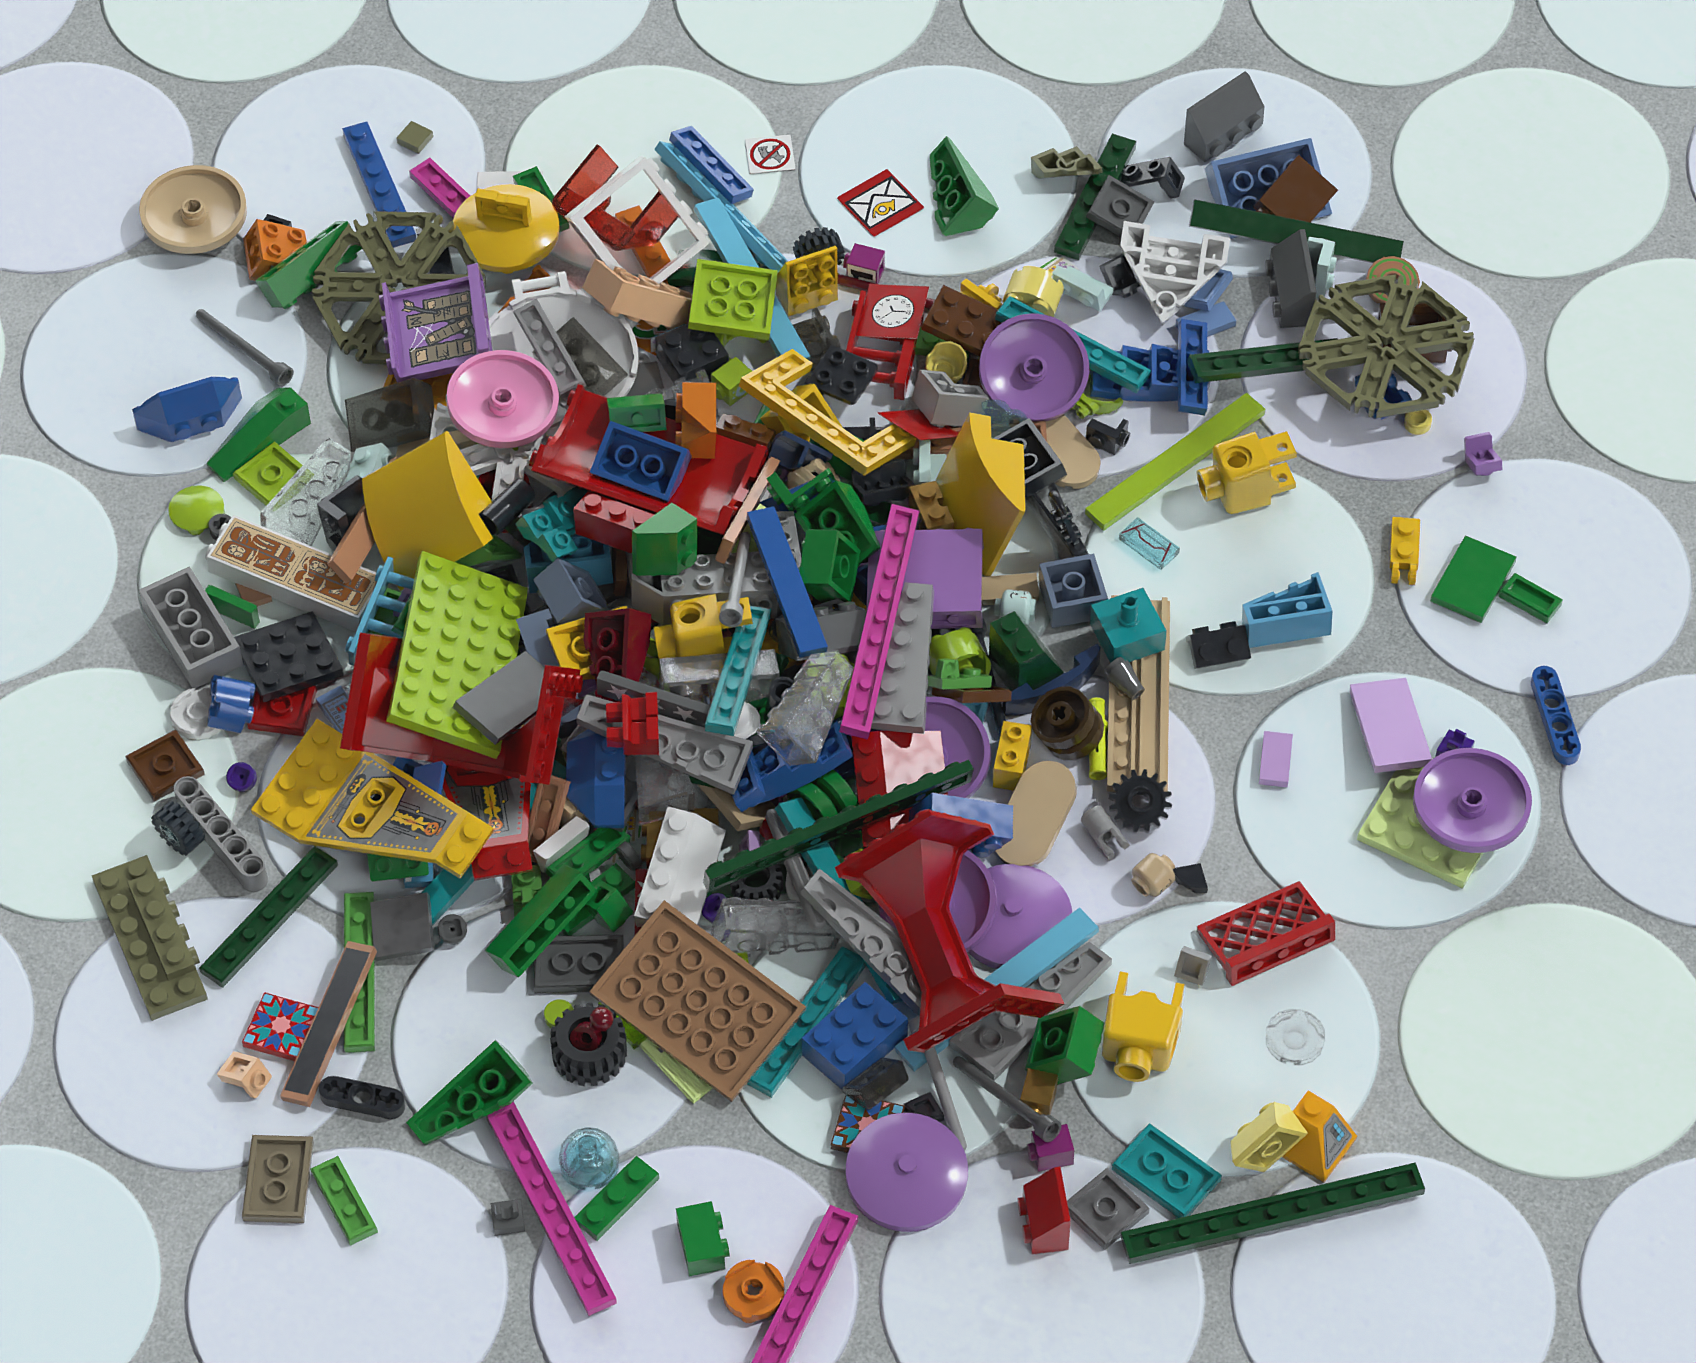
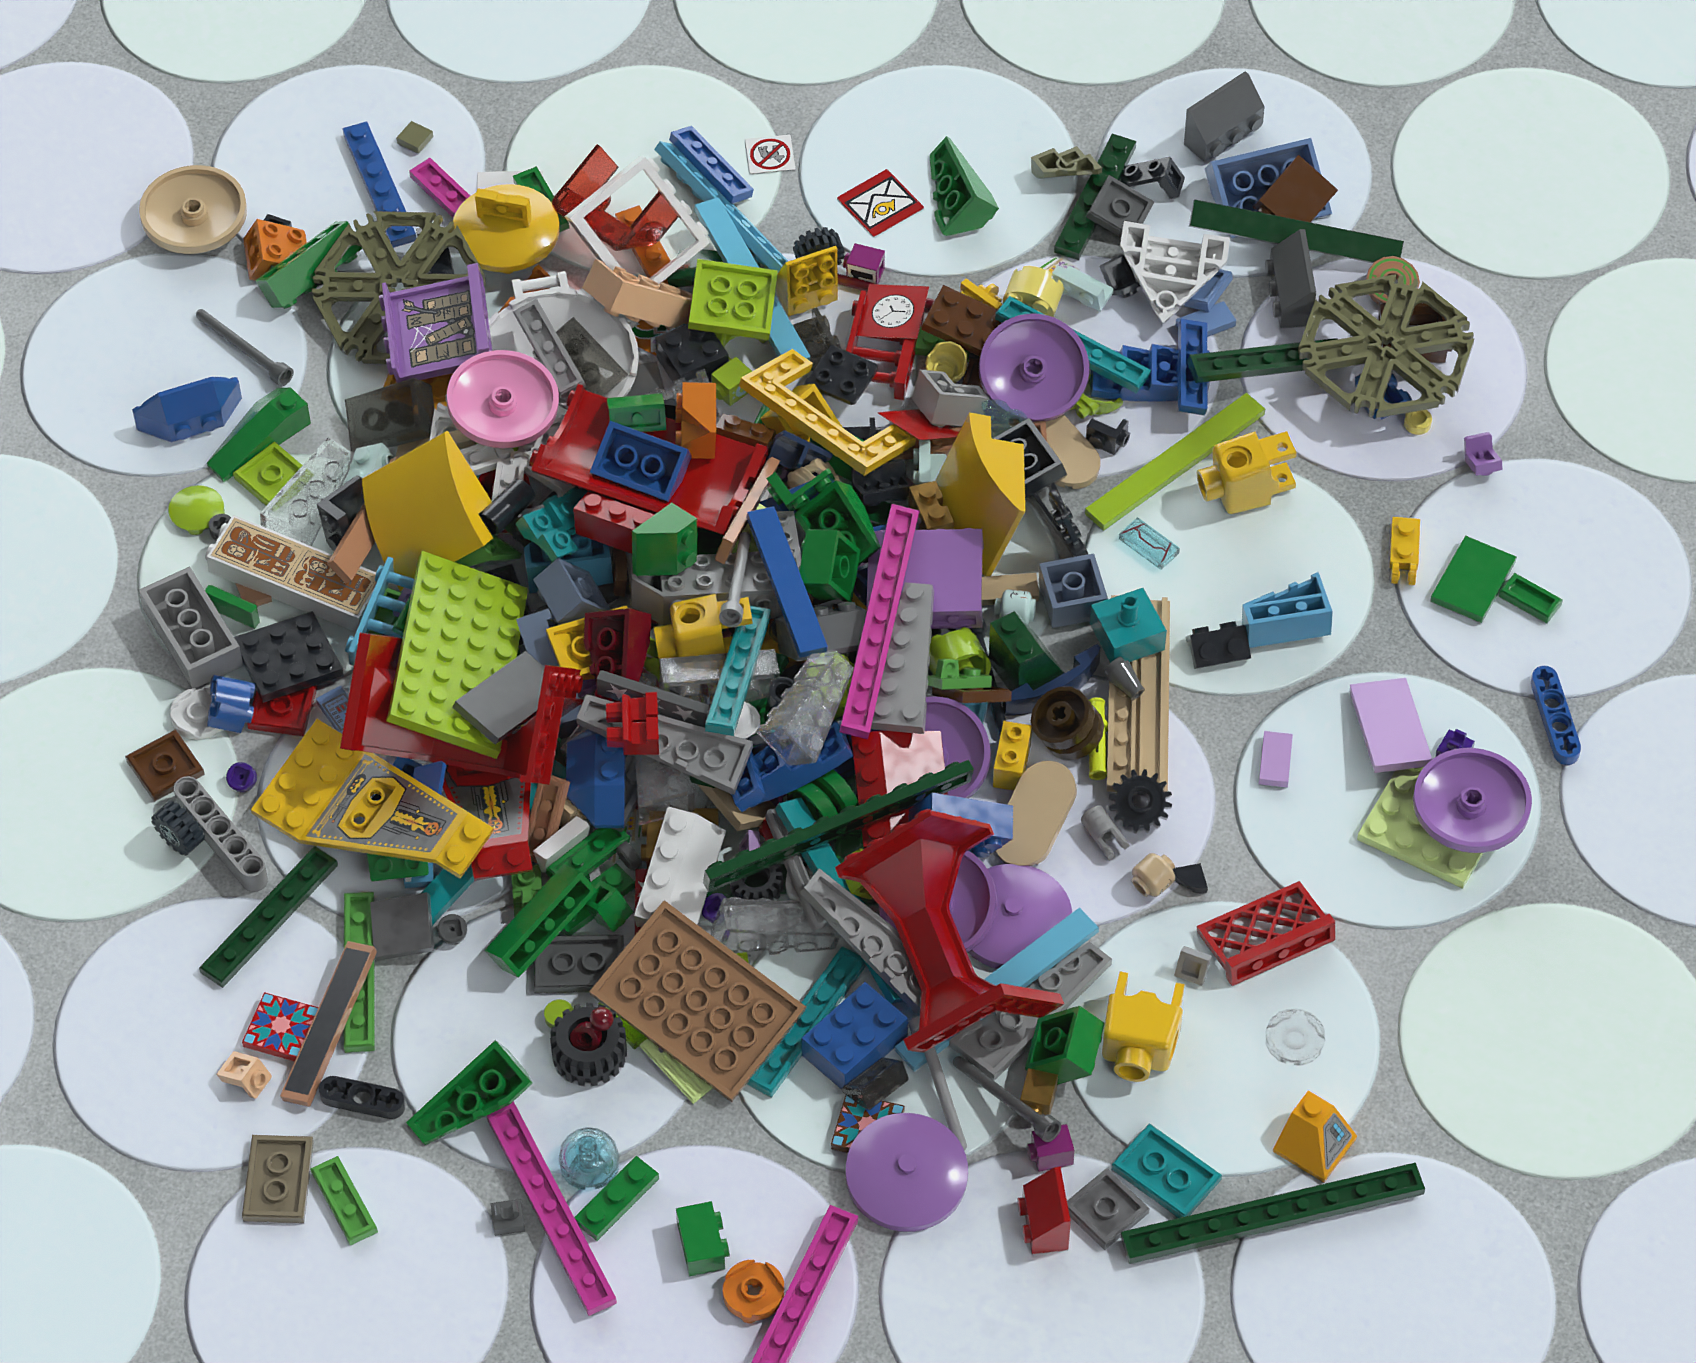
(151, 937): olive plate -> none
(926, 1106): black tile -> none
(1266, 1137): light yellow slope -> none
(1322, 263): light aqua bracket -> none

